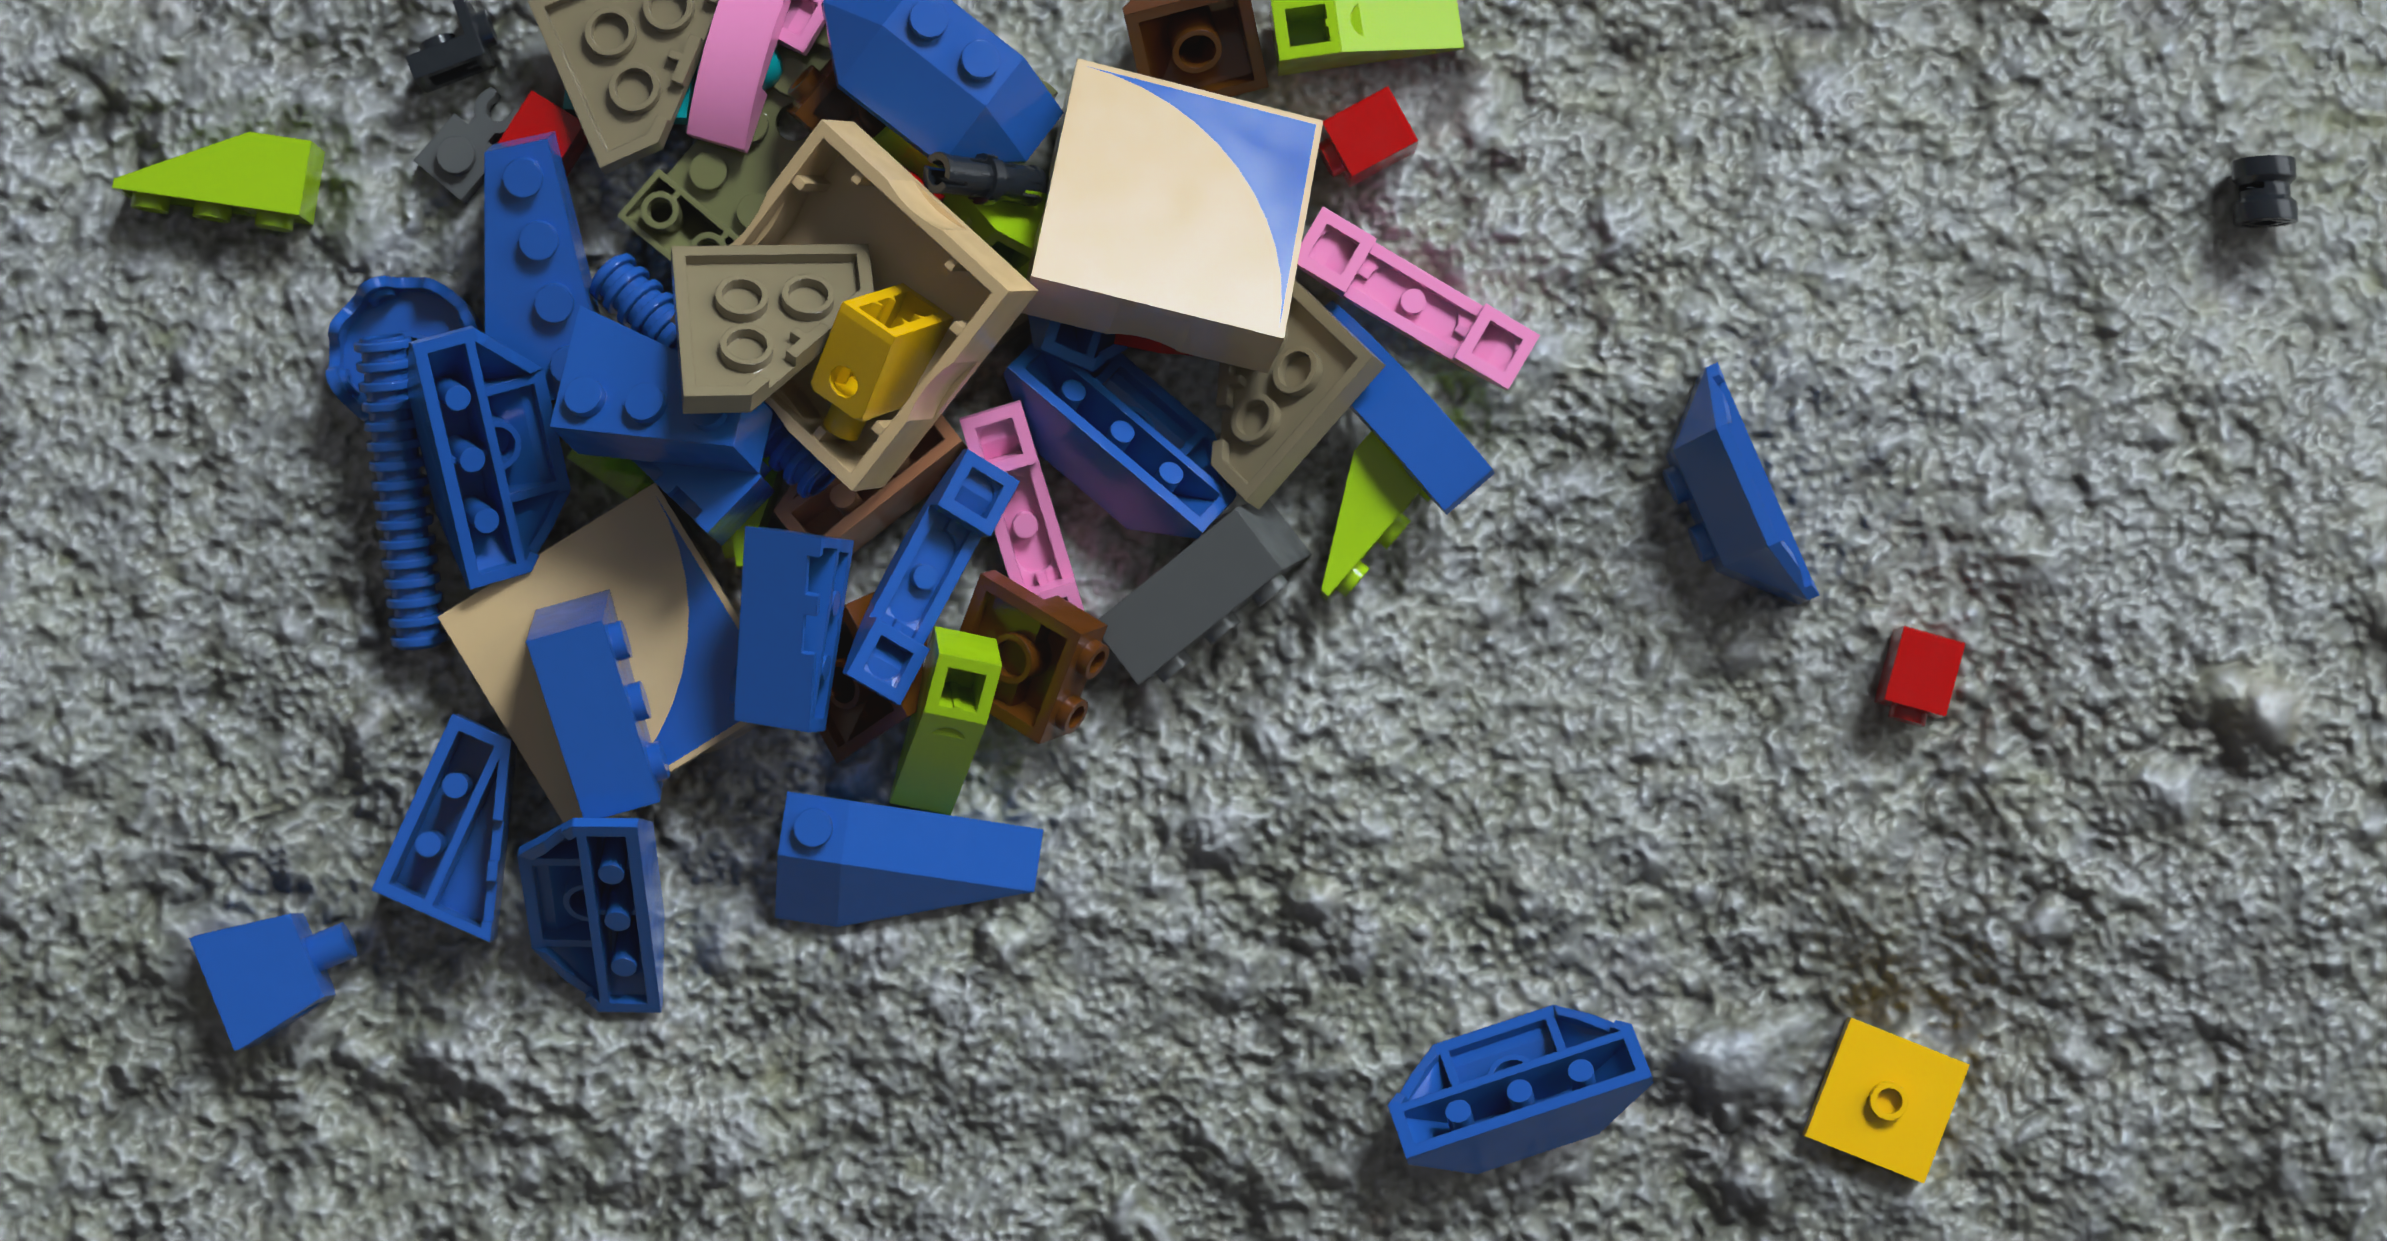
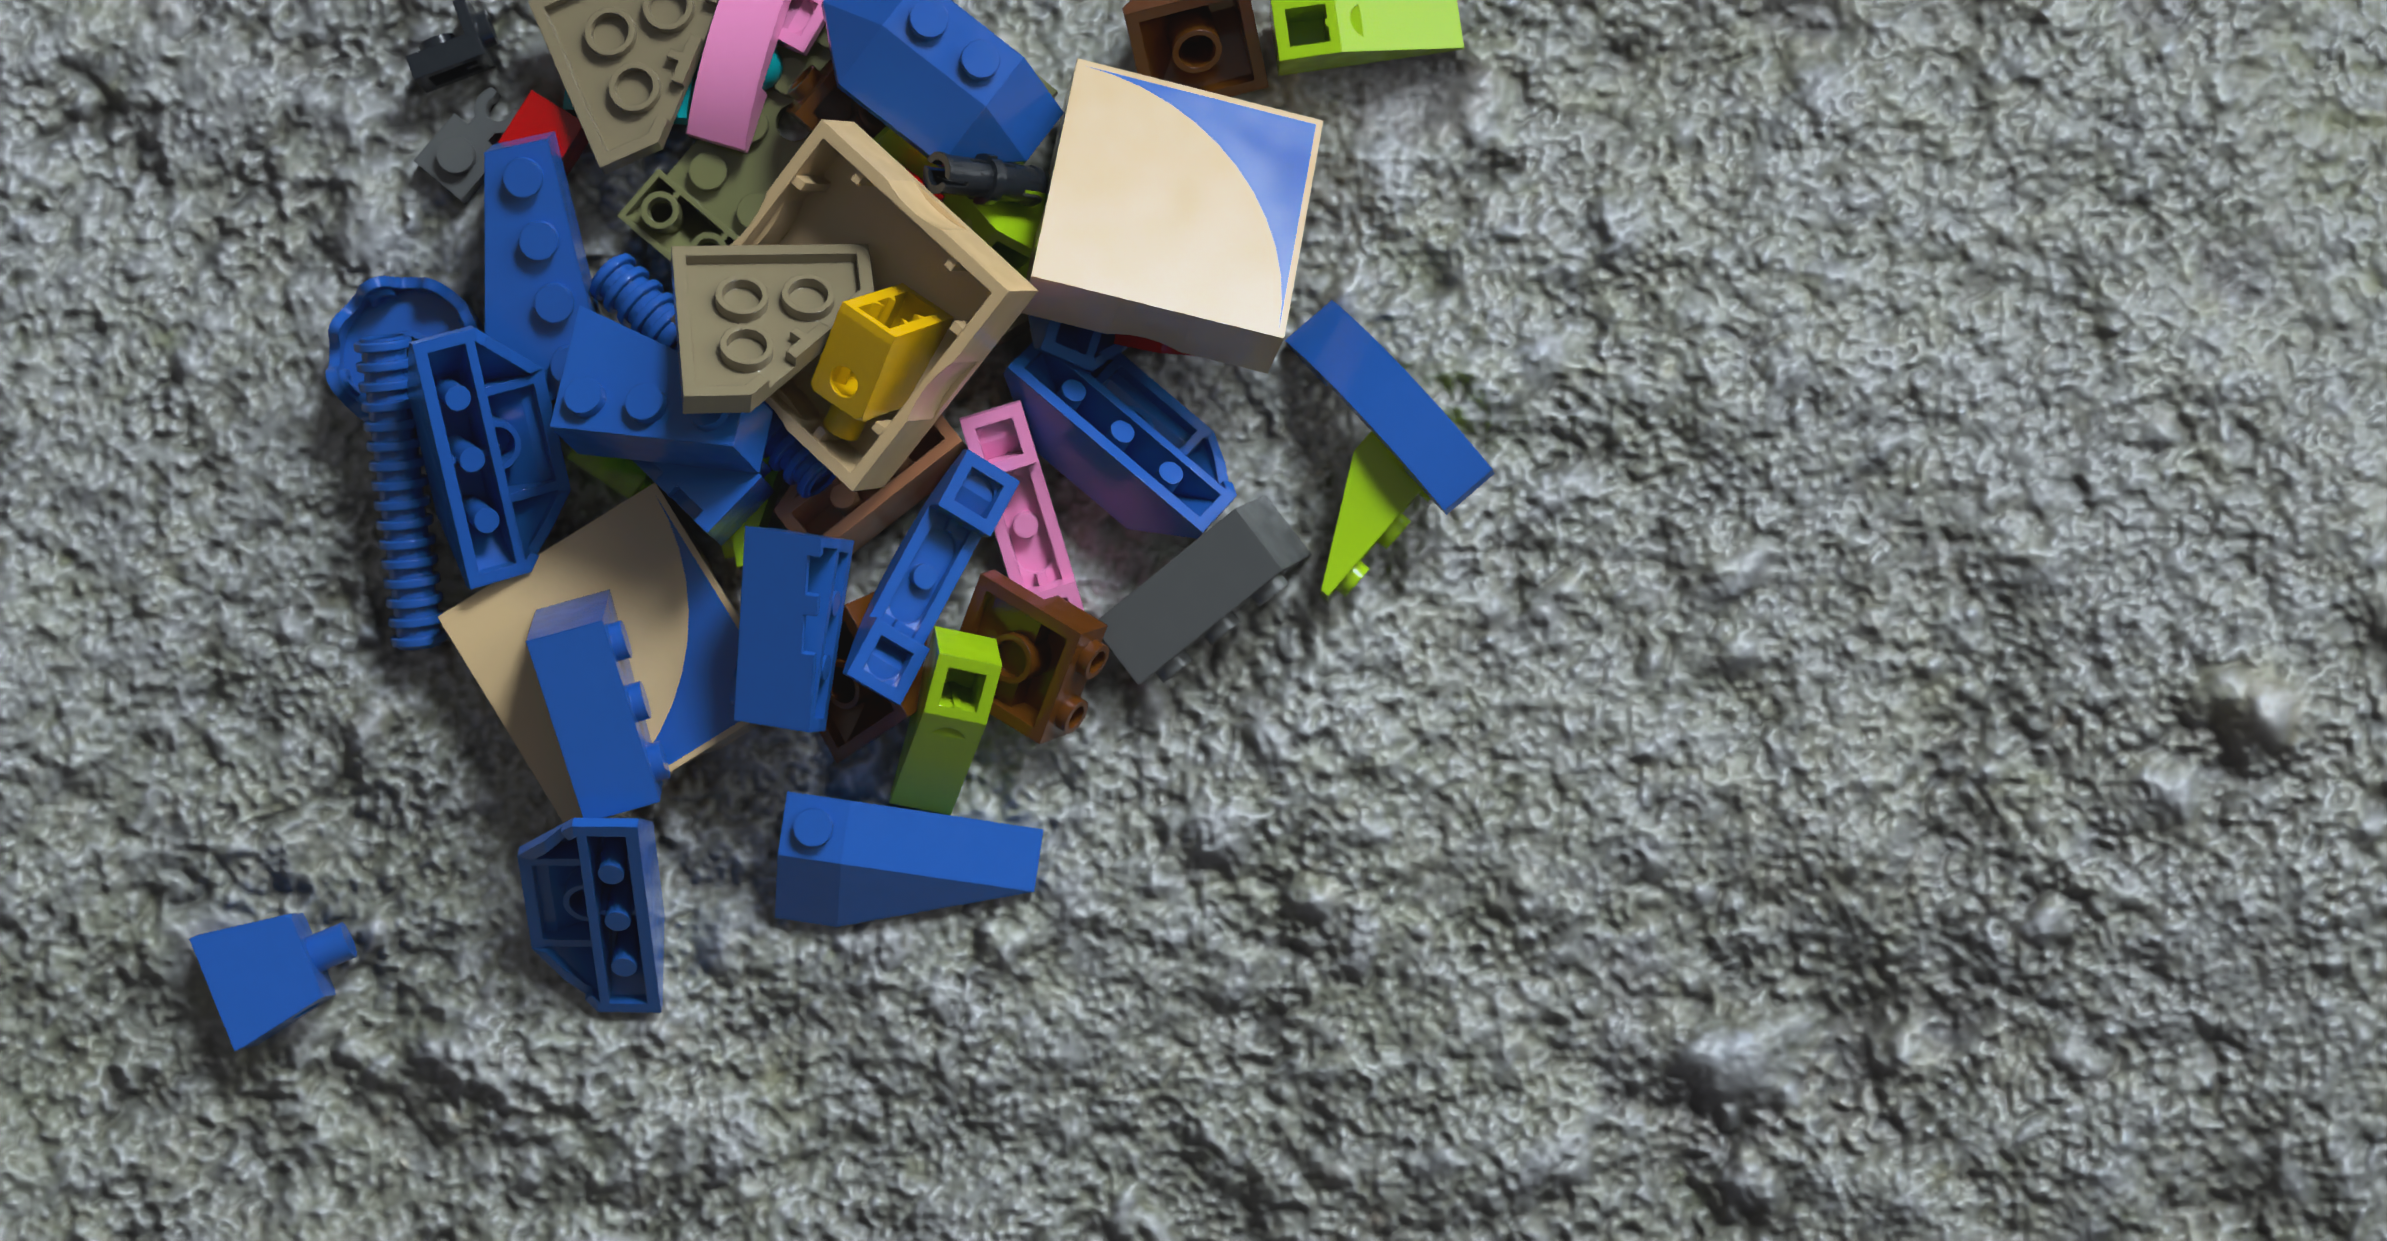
(242, 175): lime slope -> none
(456, 831): blue wedge -> none
(1283, 414): dark tan plate -> none
(1366, 138): red brick -> none
(1414, 301): bright pink slope -> none
(1518, 1089): blue wedge -> none
(1731, 496): blue wedge -> none
(1885, 1099): yellow plate -> none
(1918, 675): red brick -> none
(2264, 191): black wheel -> none

